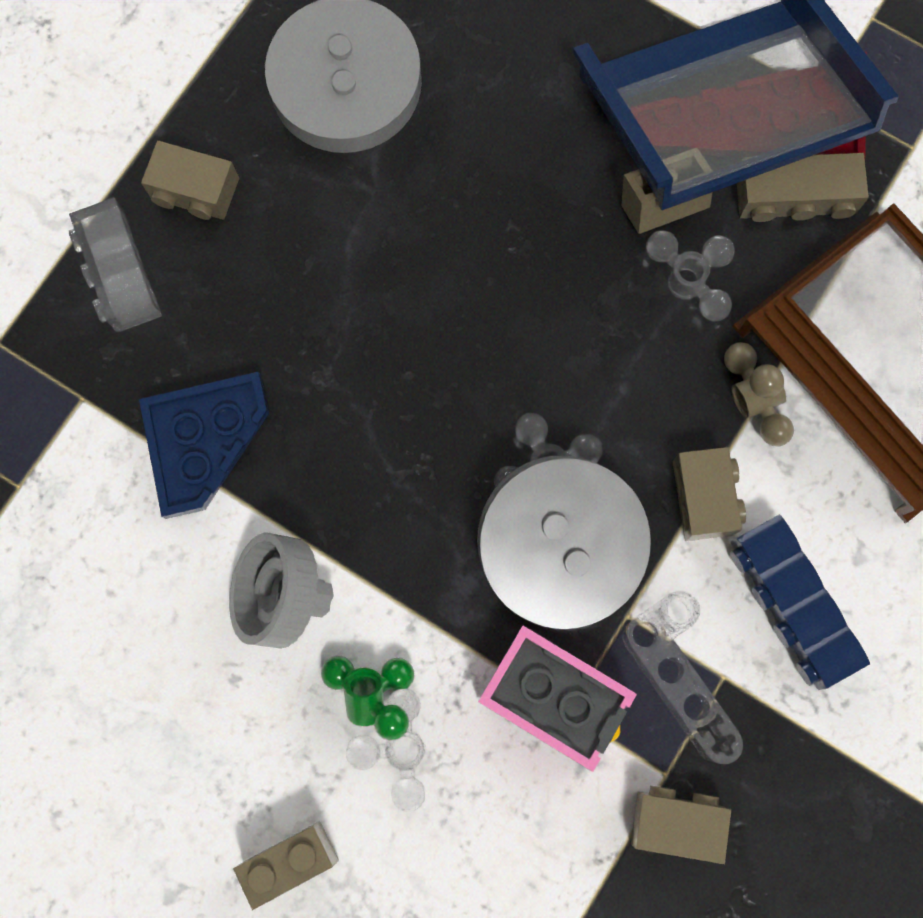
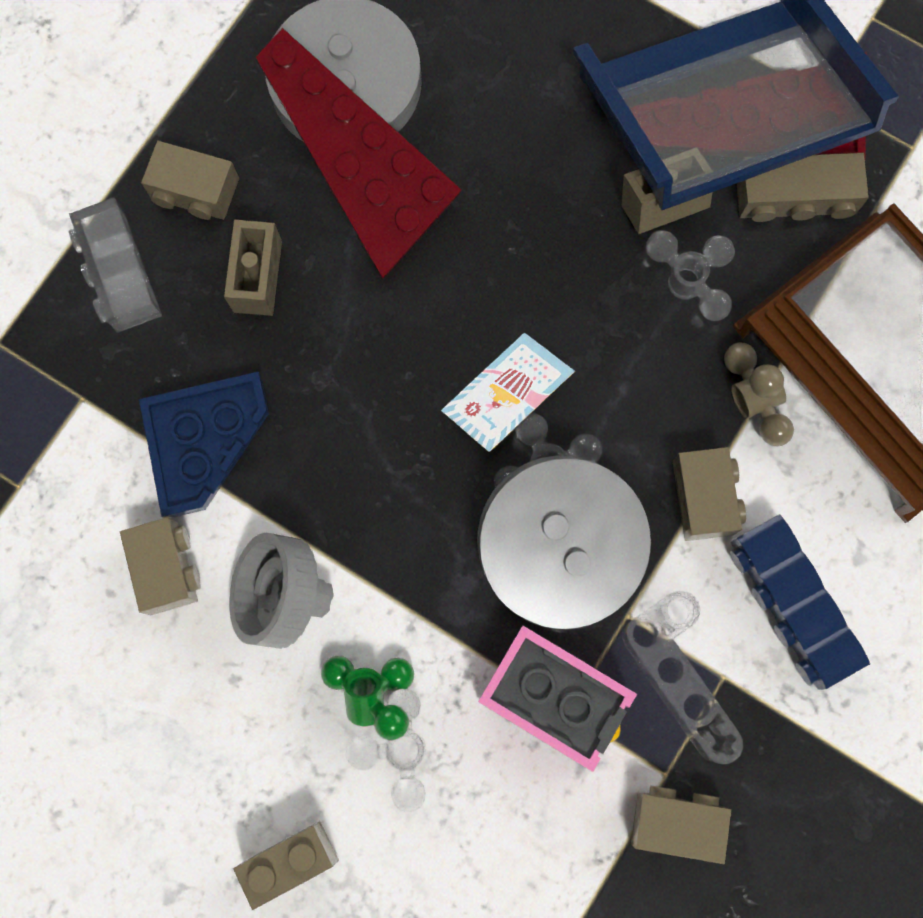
(160, 566): none -> dark tan brick
(253, 267): none -> dark tan brick
(371, 169): none -> dark red wing
(507, 391): none -> sticker

